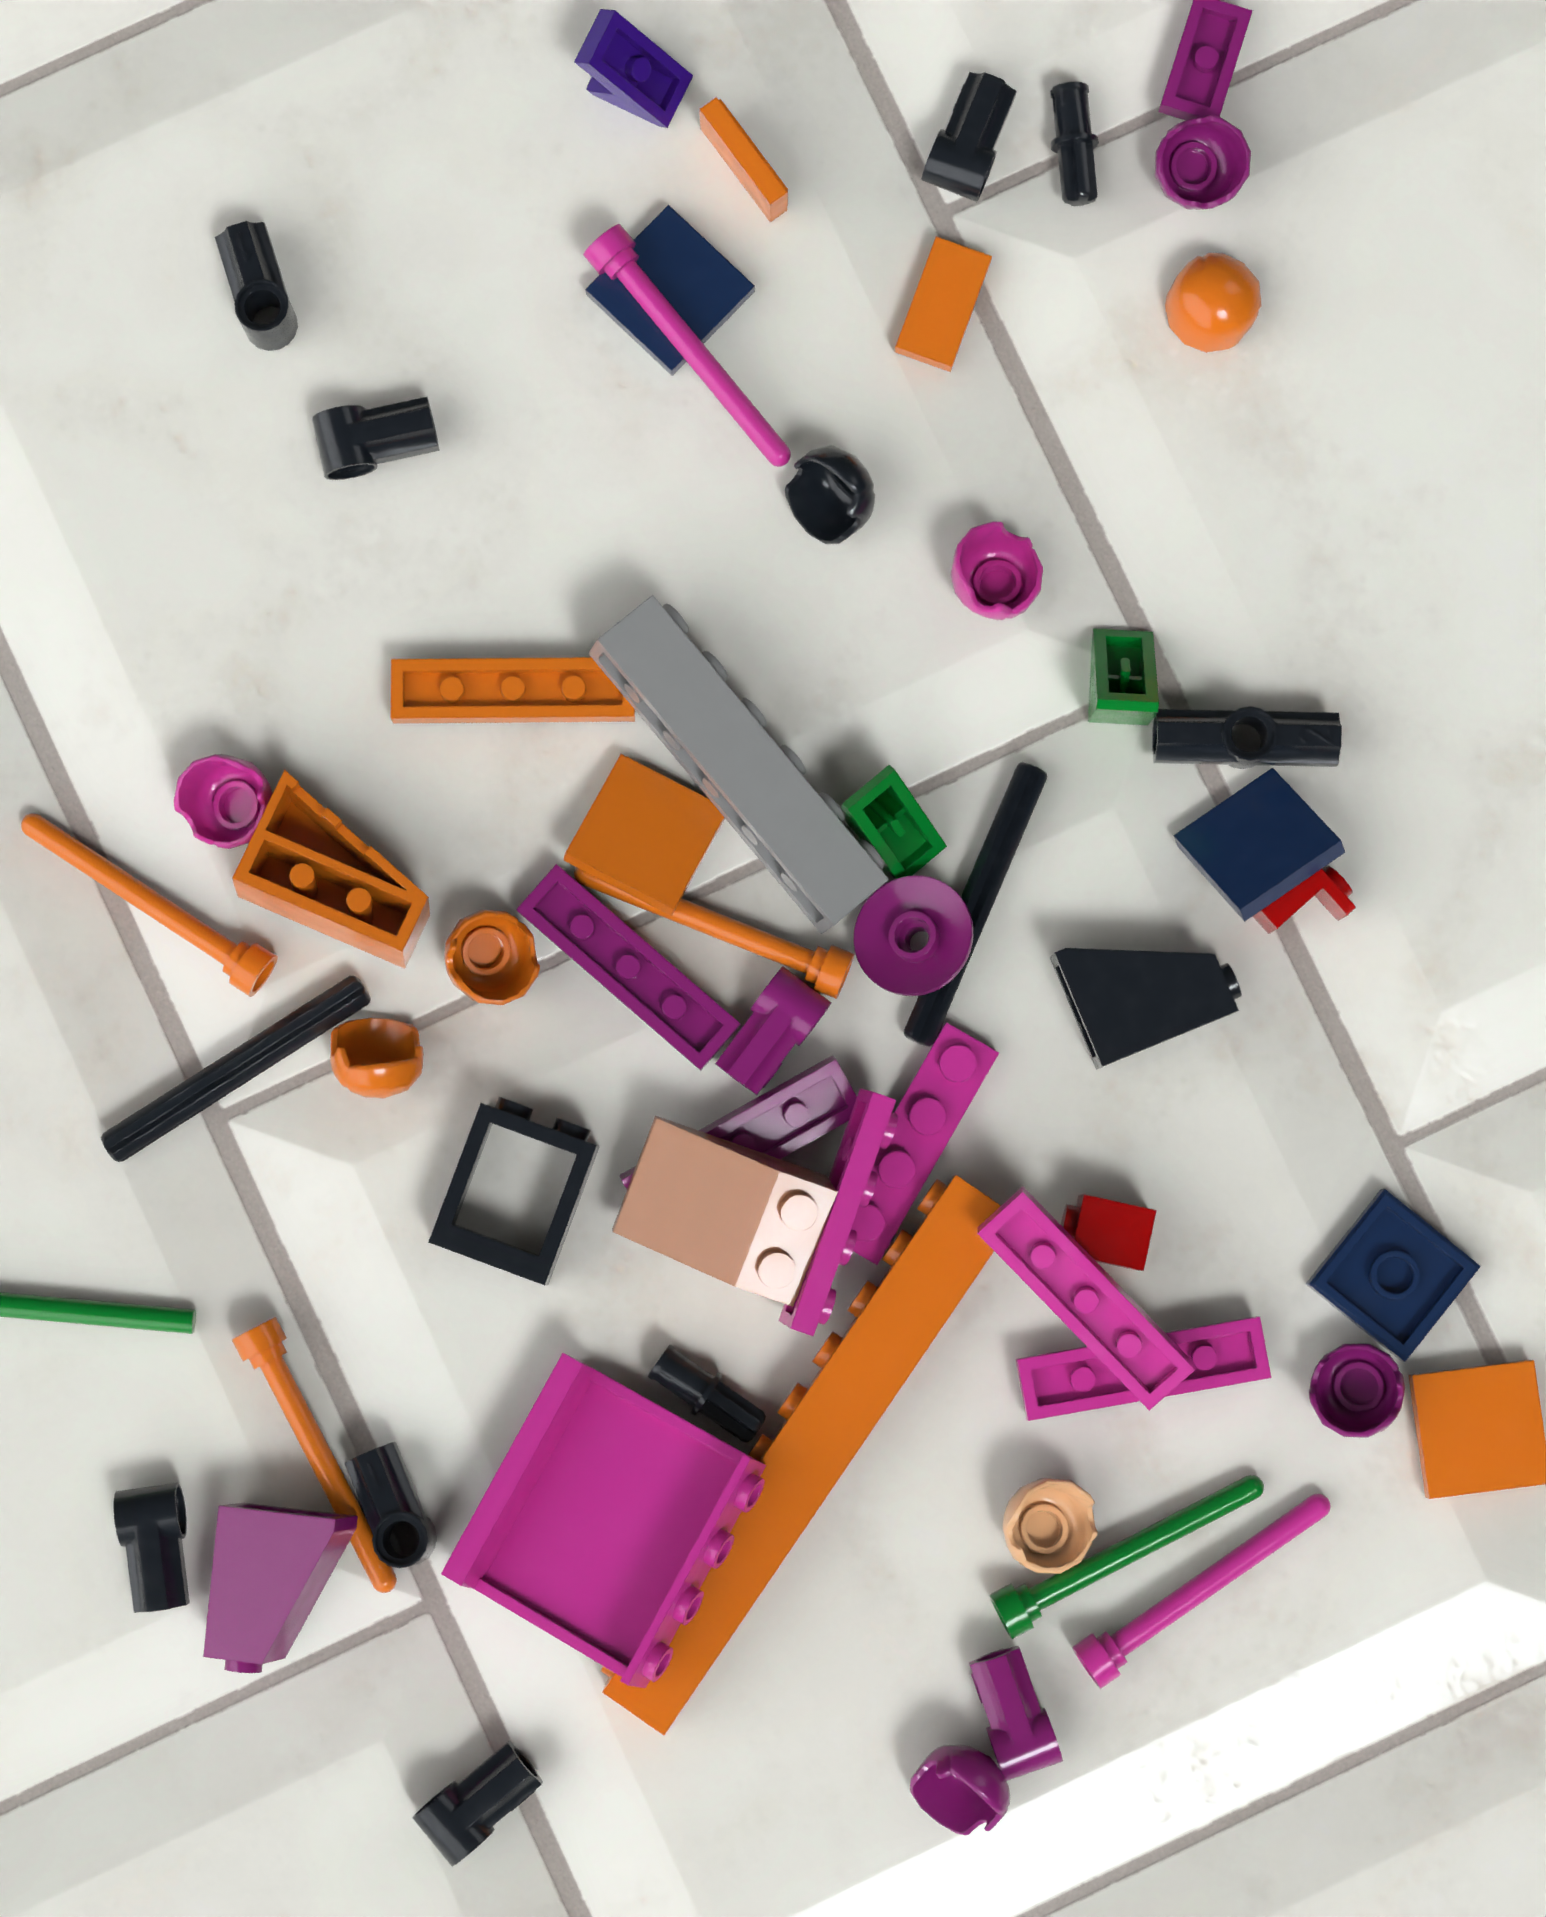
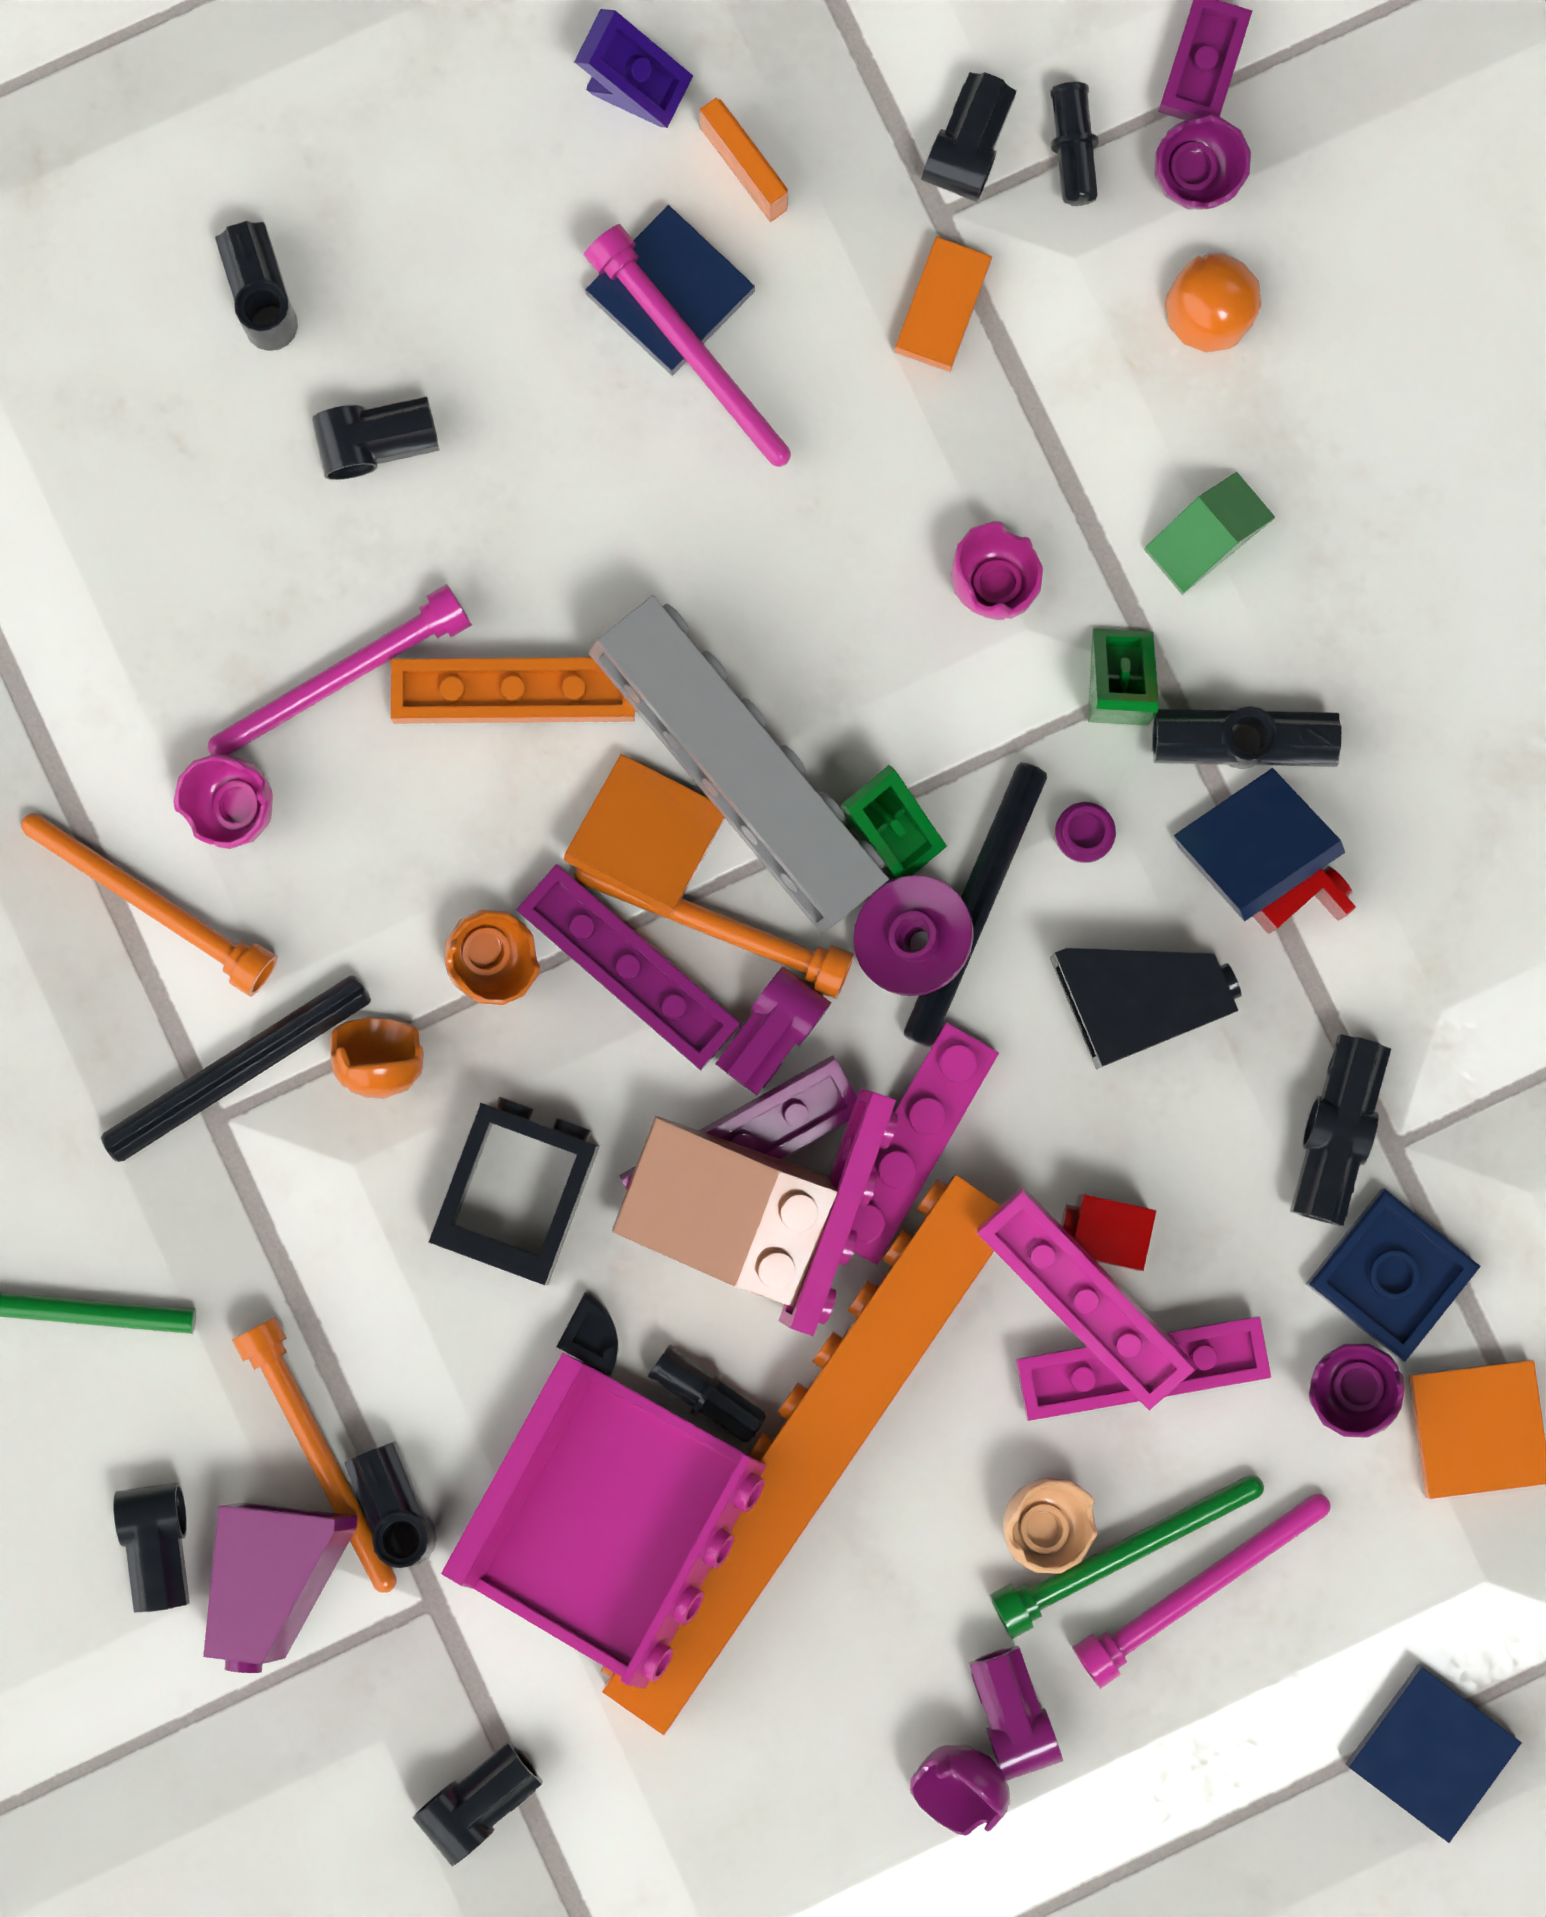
(328, 878): orange wedge -> none
(438, 617): none -> dark pink piece
(591, 1335): none -> black tile
(831, 494): black hair -> none
(1085, 832): none -> magenta plate
(1208, 532): none -> slope
(1340, 1130): none -> black piece
(1433, 1753): none -> dark blue tile

